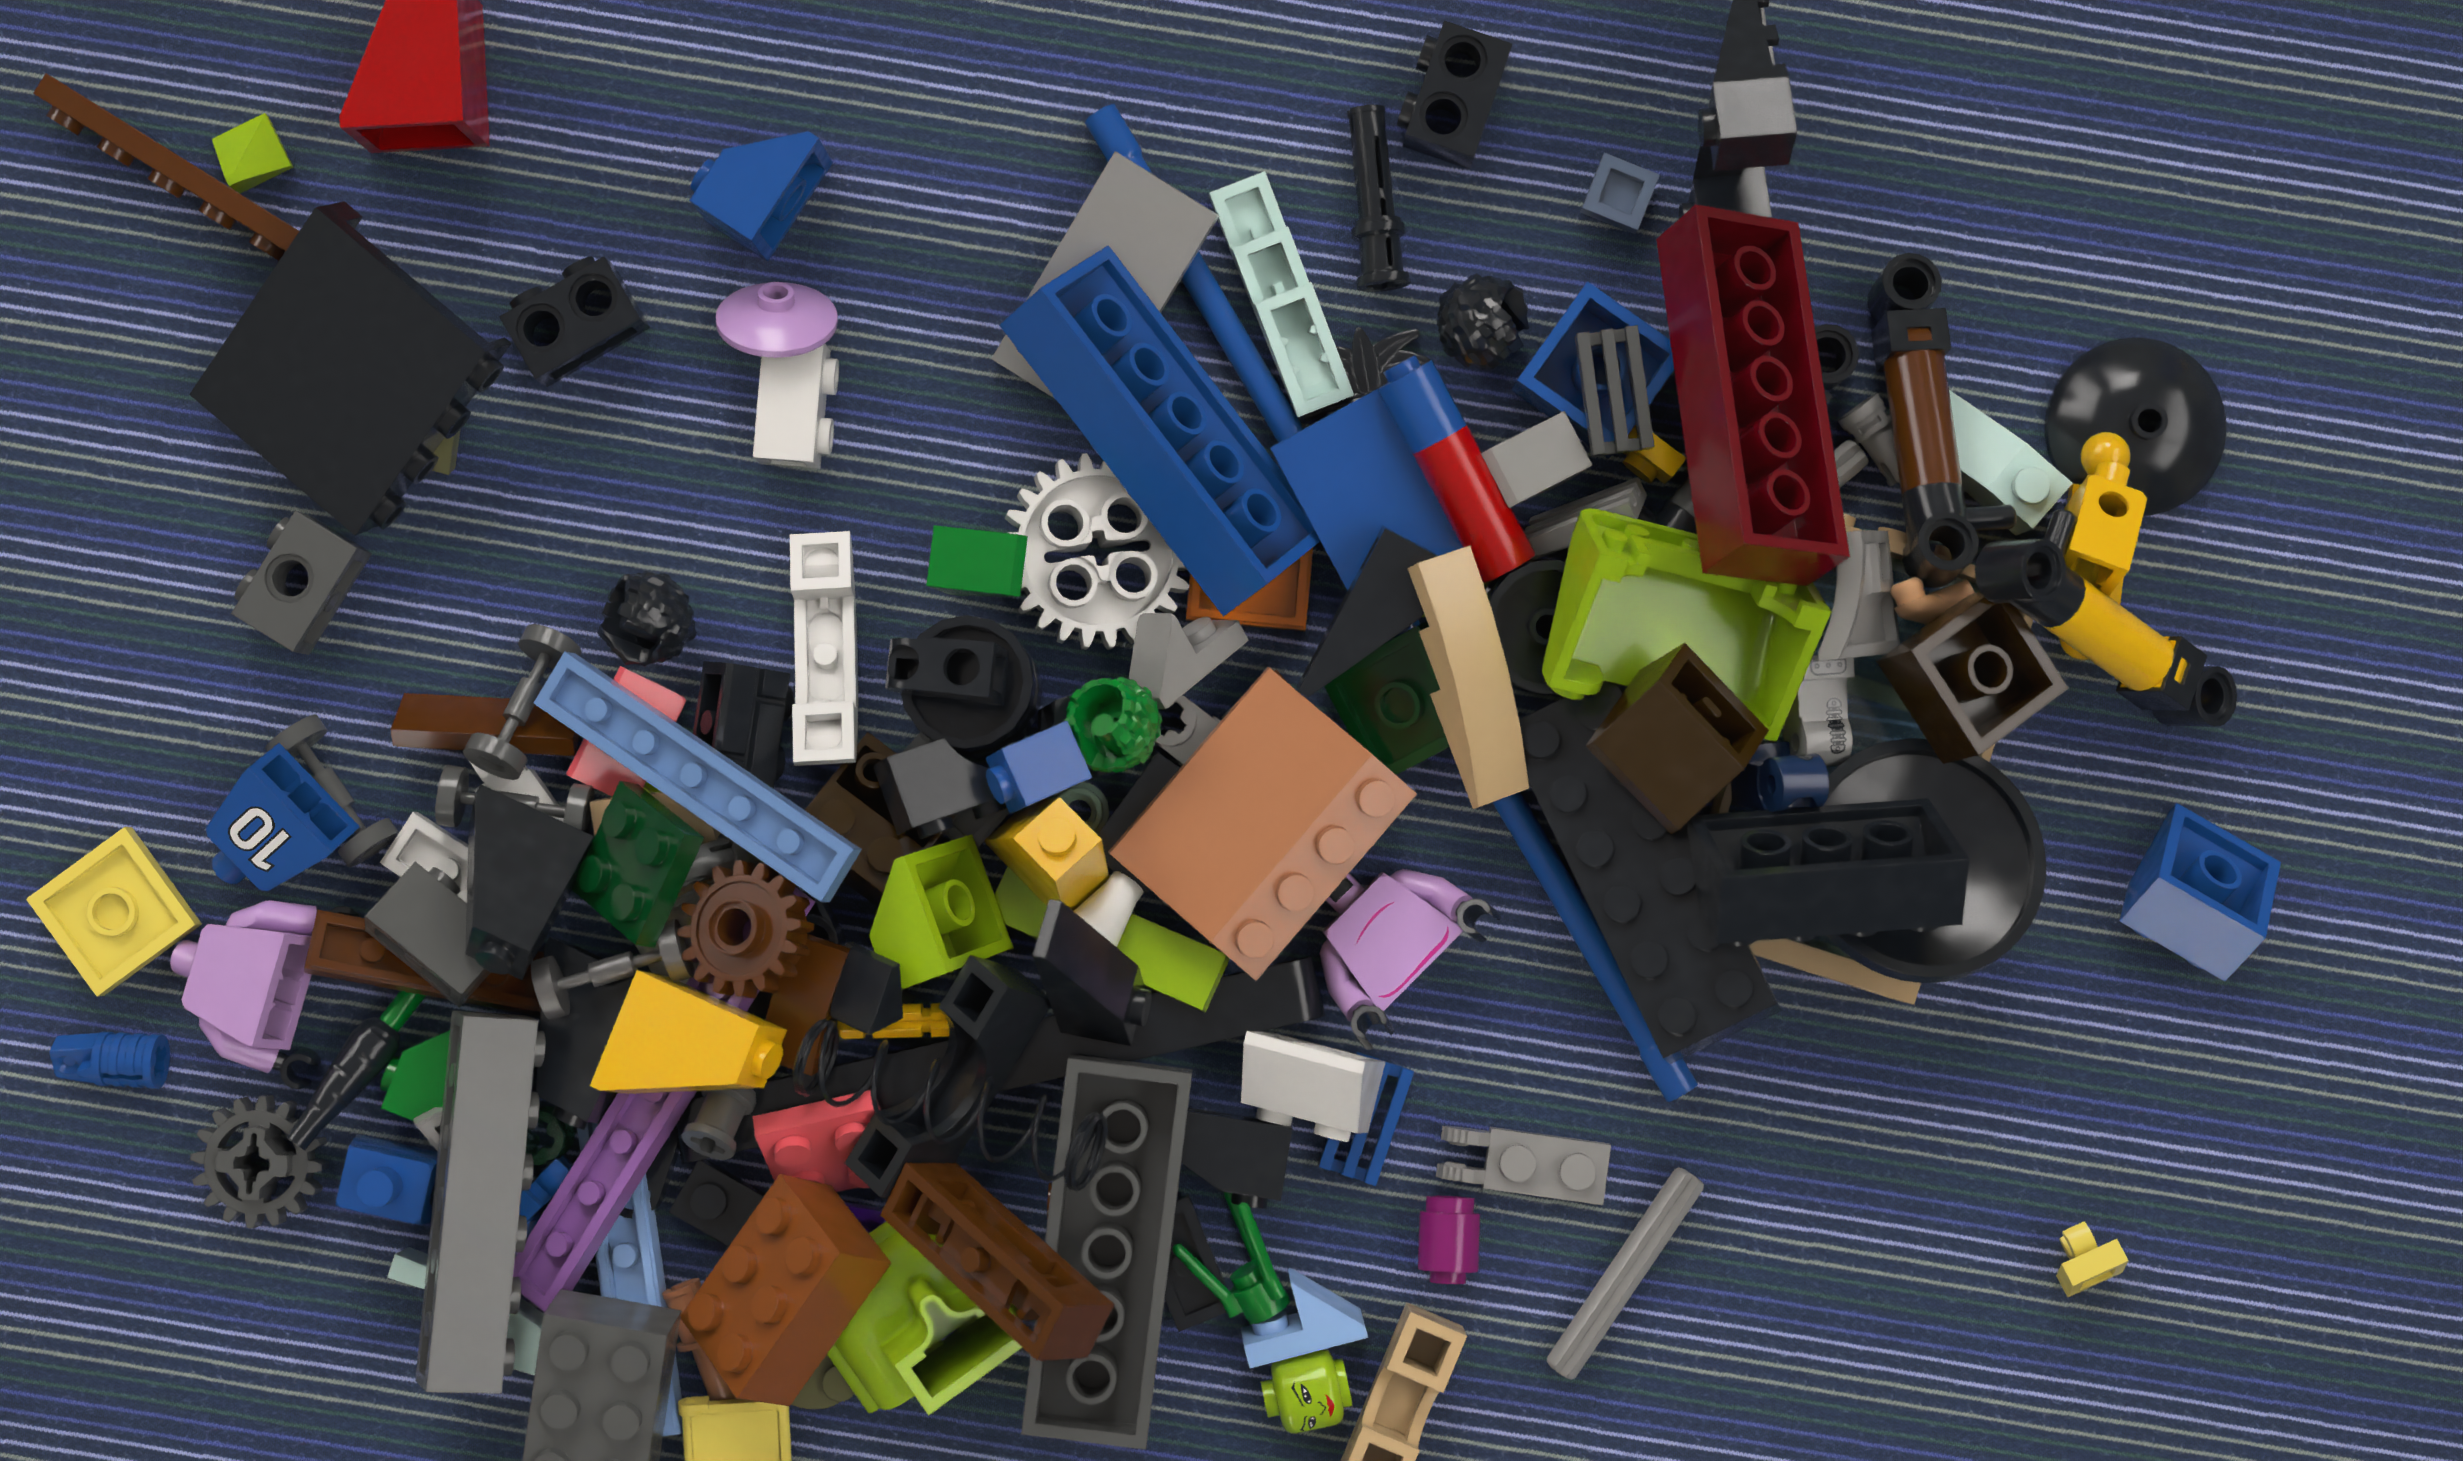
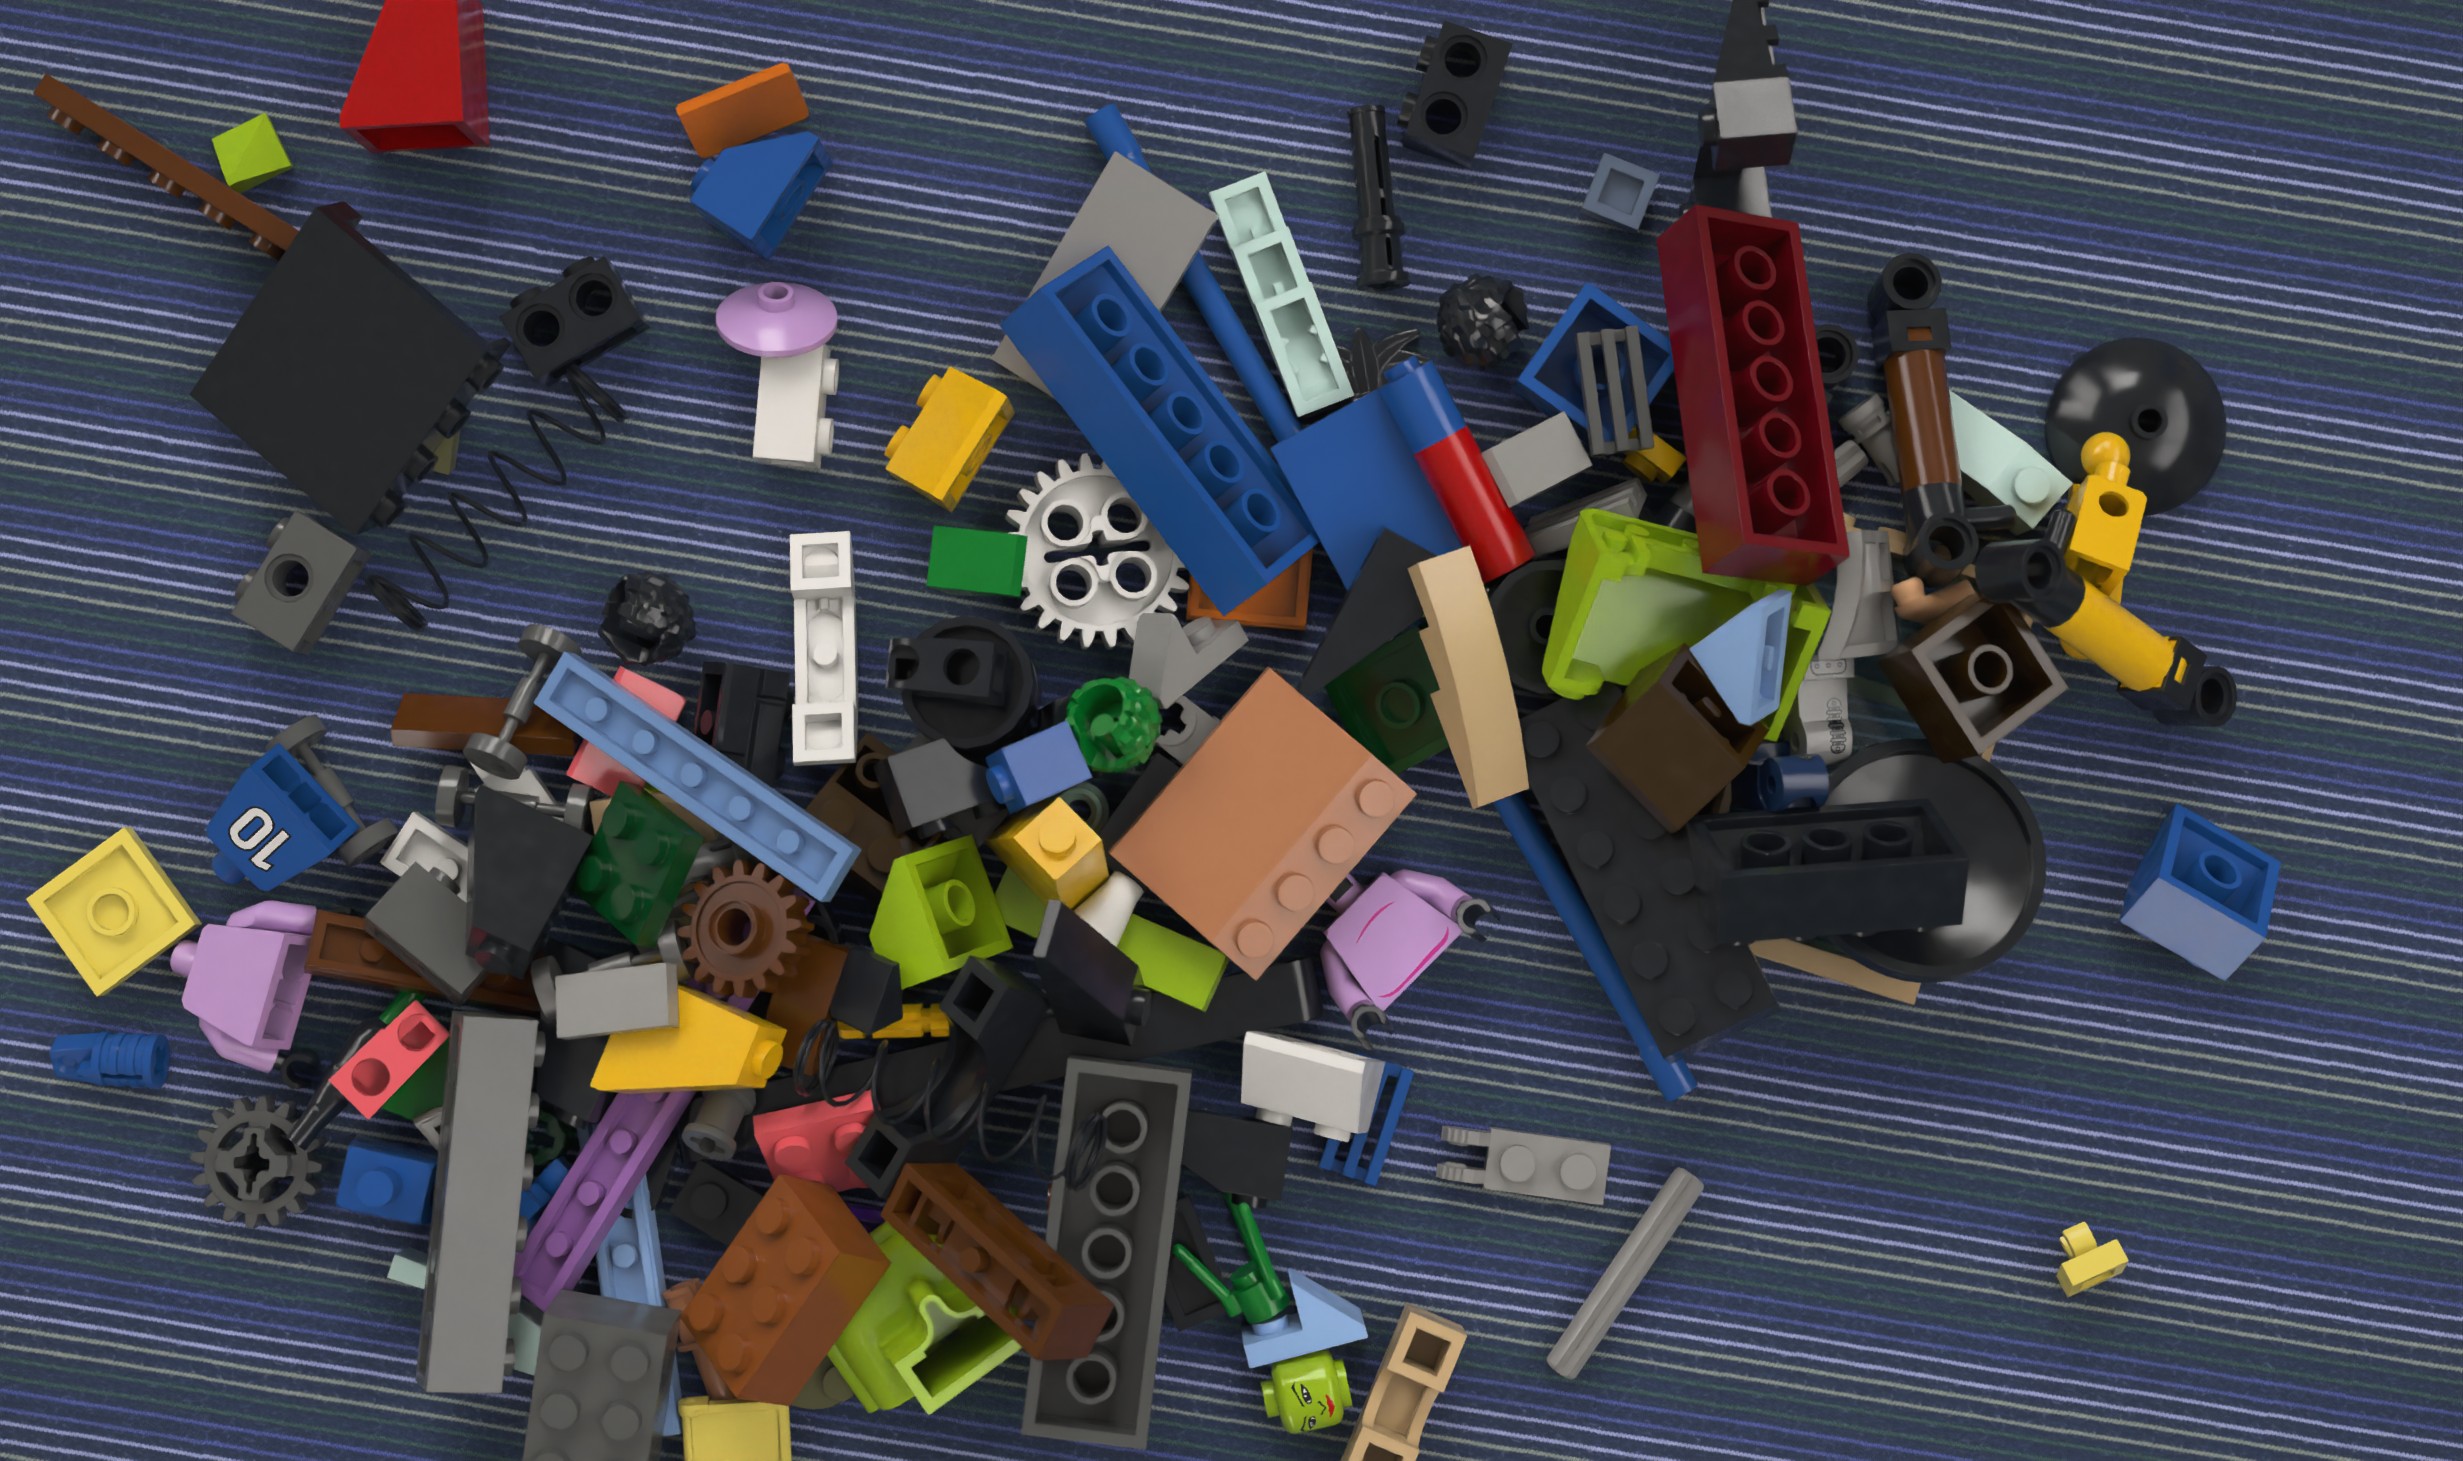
(389, 1059): none -> coral leg
(391, 594): none -> black piece
(617, 1001): none -> light grey tile
(743, 110): none -> orange slope
(949, 437): none -> yellow slope
(1449, 1239): magenta brick -> none
(1748, 657): none -> light blue slope

